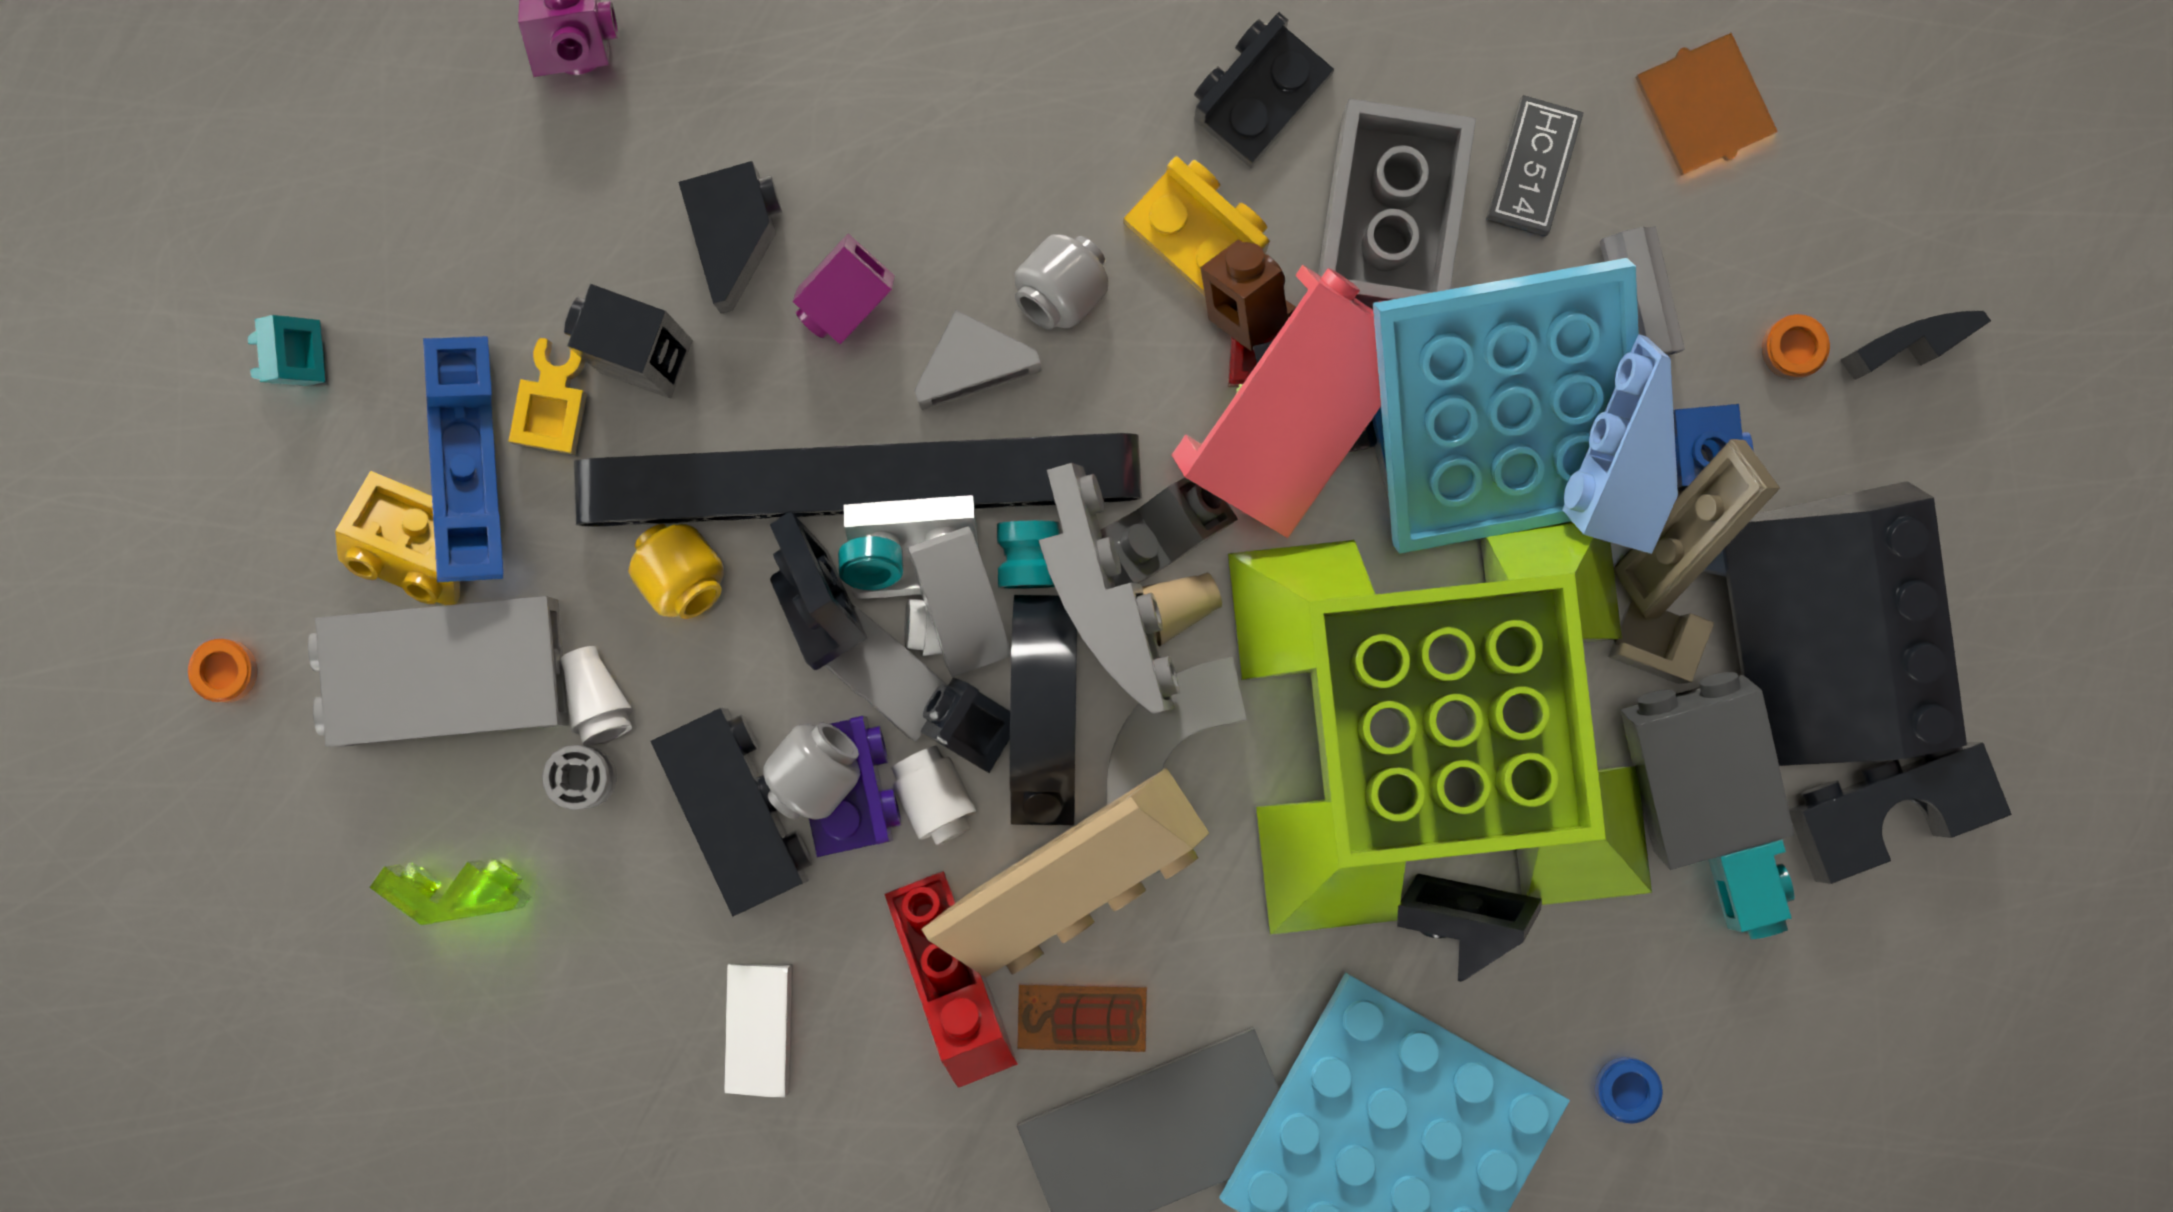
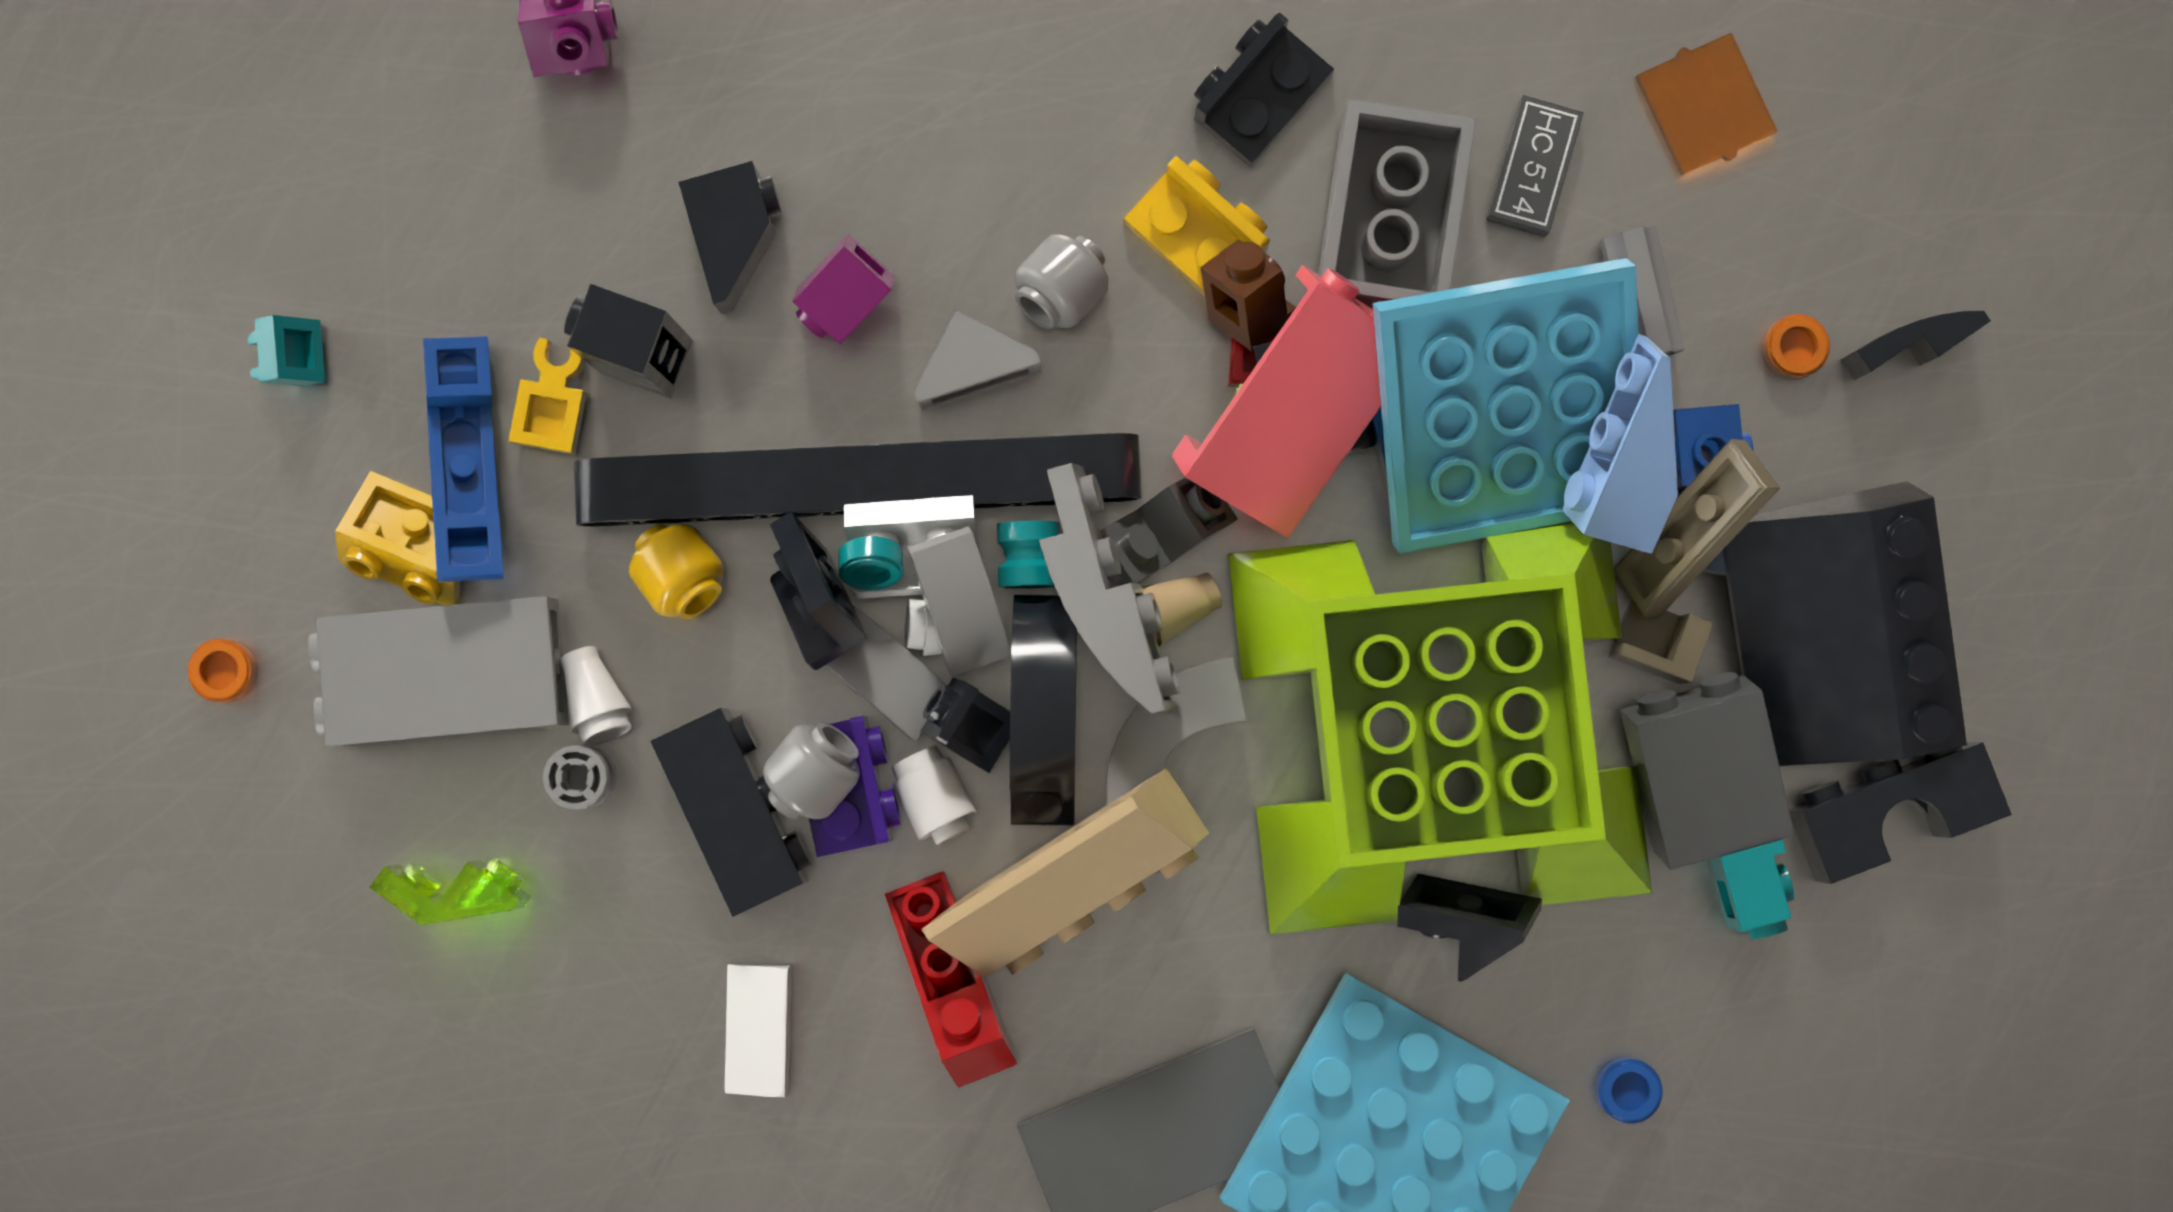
(1082, 1017): clear orange tile -> none

